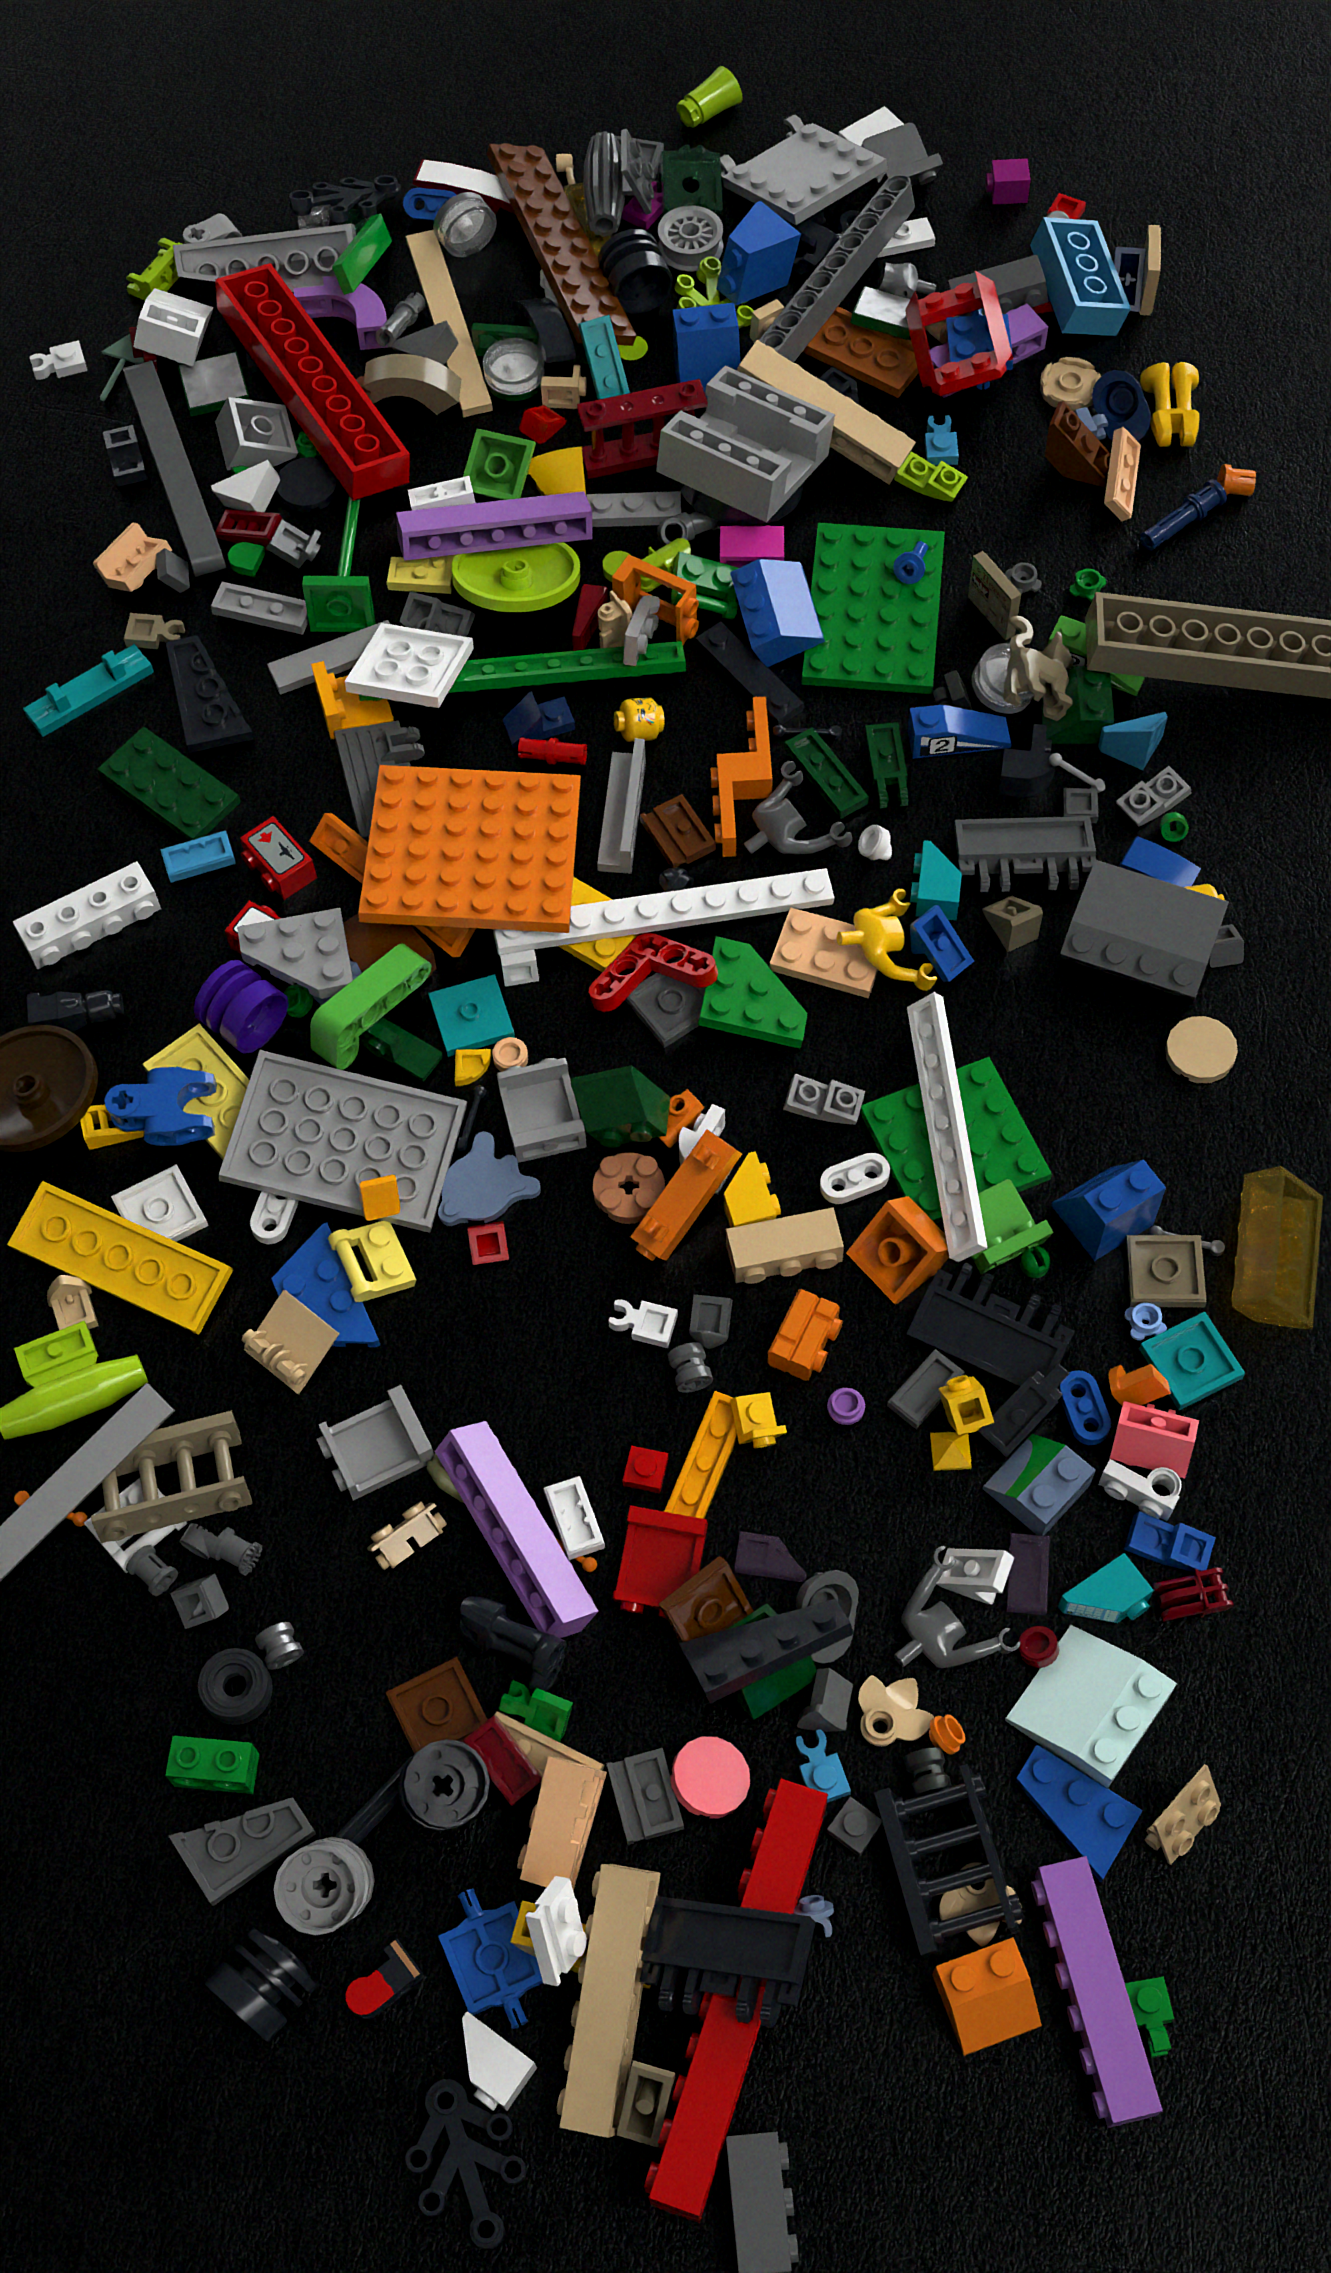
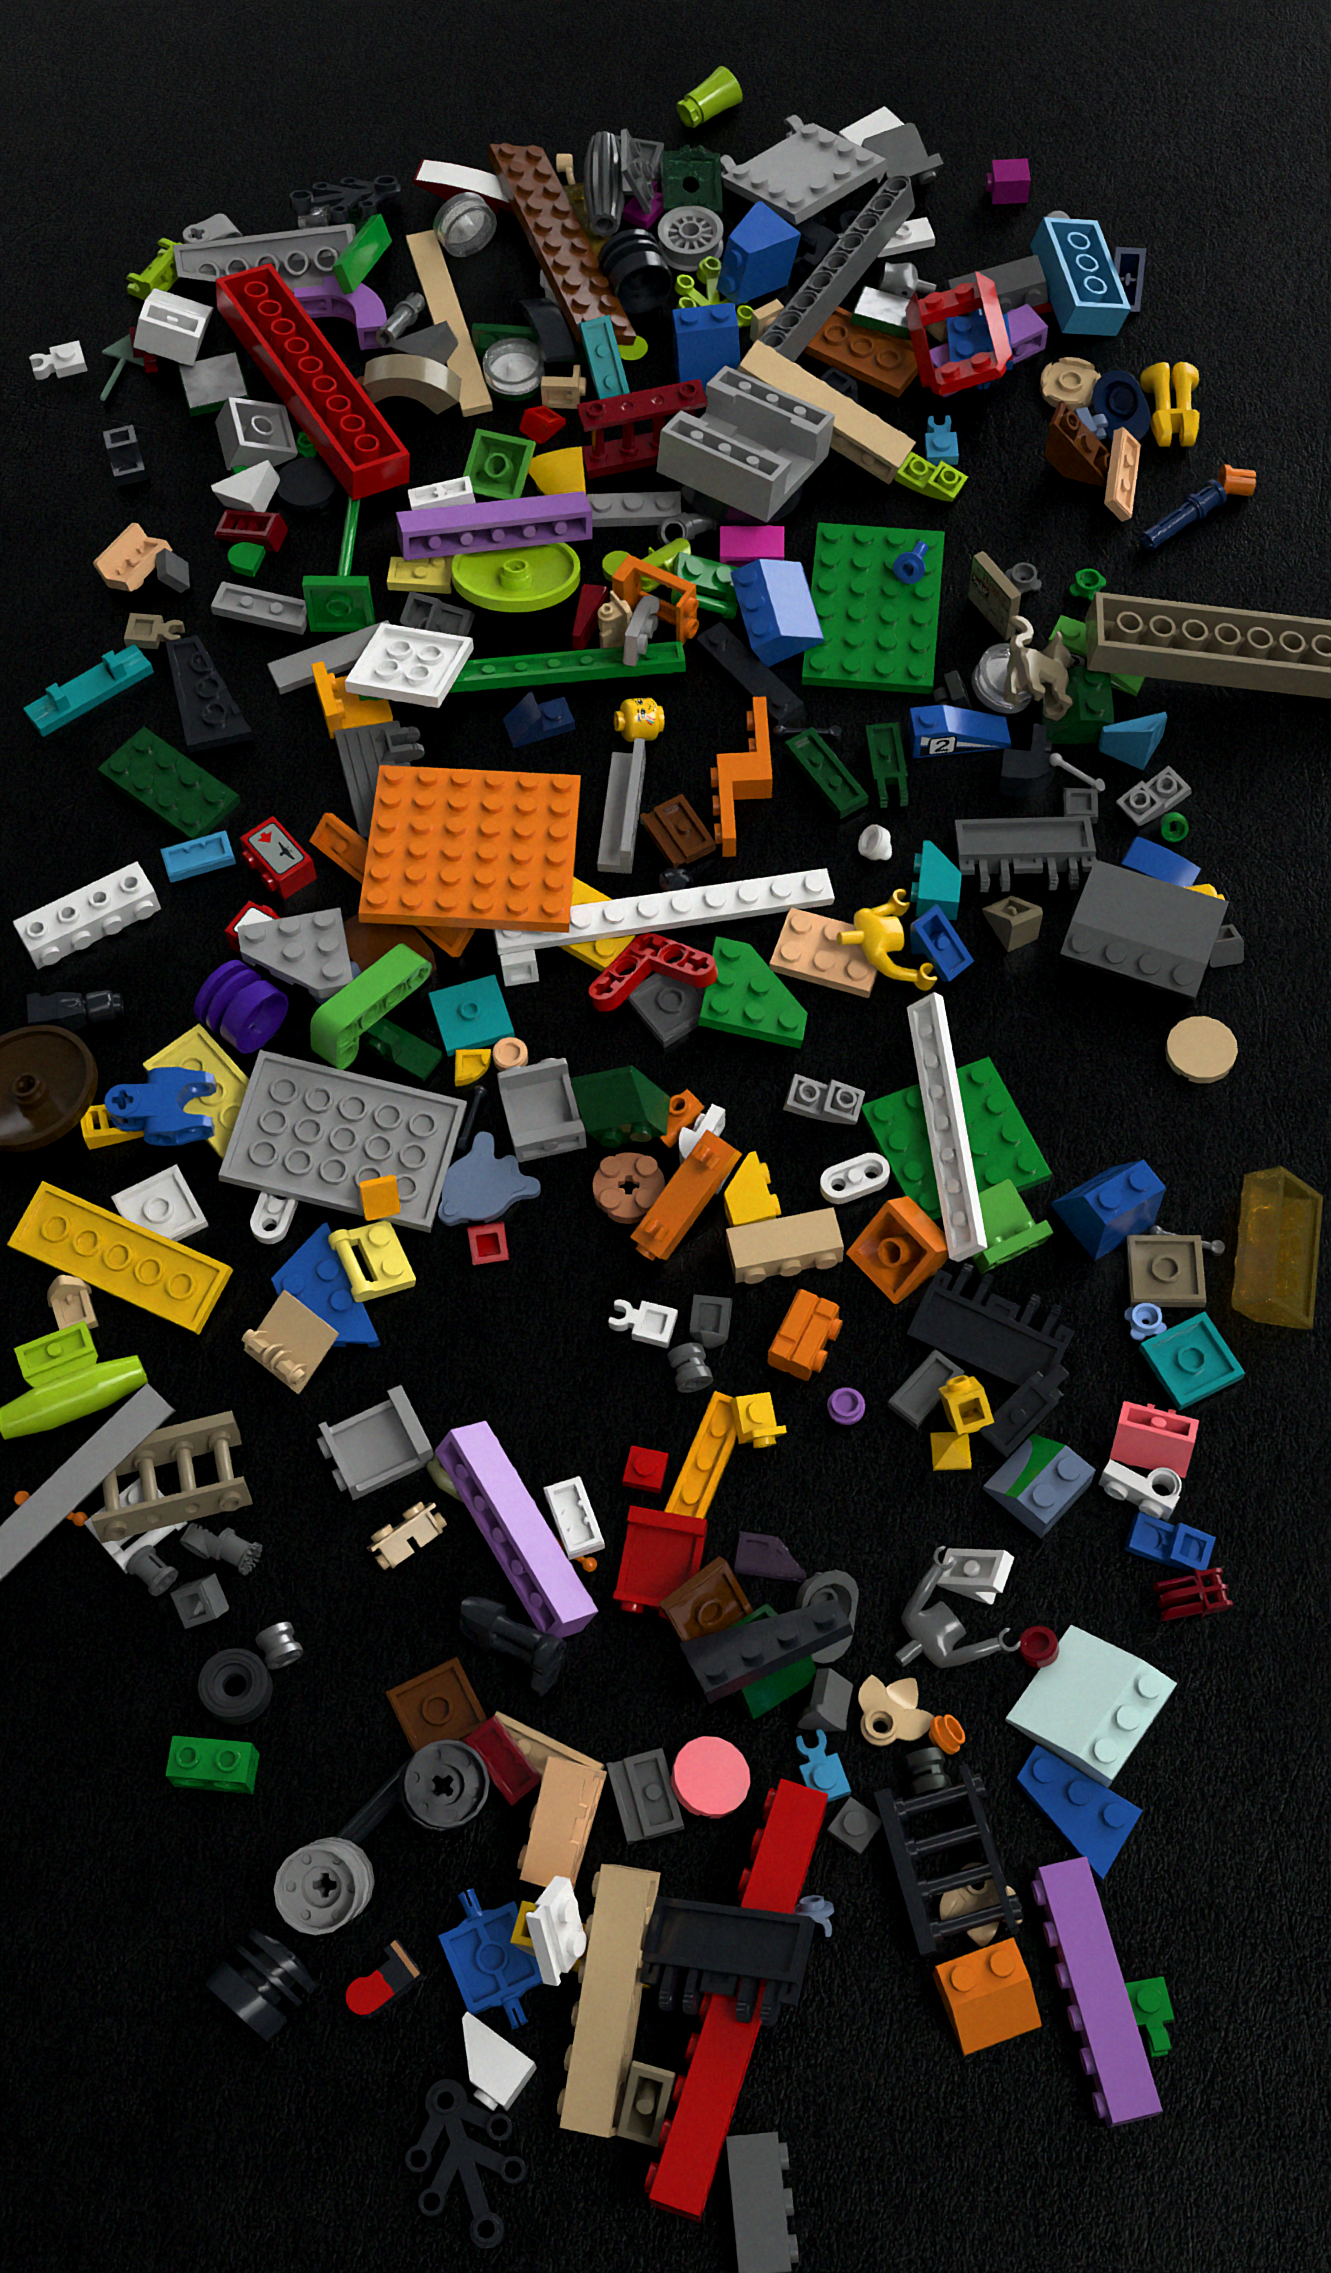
(174, 469): dark grey beam -> none
(240, 1848): dark grey wing -> none
(293, 544): dark grey bracket -> none
(299, 1000): green plate -> none
(433, 199): blue plate -> none
(541, 1710): green plate -> none
(552, 751): red pin -> none
(781, 822): dark grey piece -> none
(1028, 1574): clear purple tile -> none
(1029, 1264): green hinge -> none
(1072, 207): red tile -> none
(1085, 1409): blue plate -> none
(1109, 1593): teal slope -> none
(1138, 1386): orange tile -> none
(1151, 269): tan tile -> none
(1185, 1816): tan hinge -> none

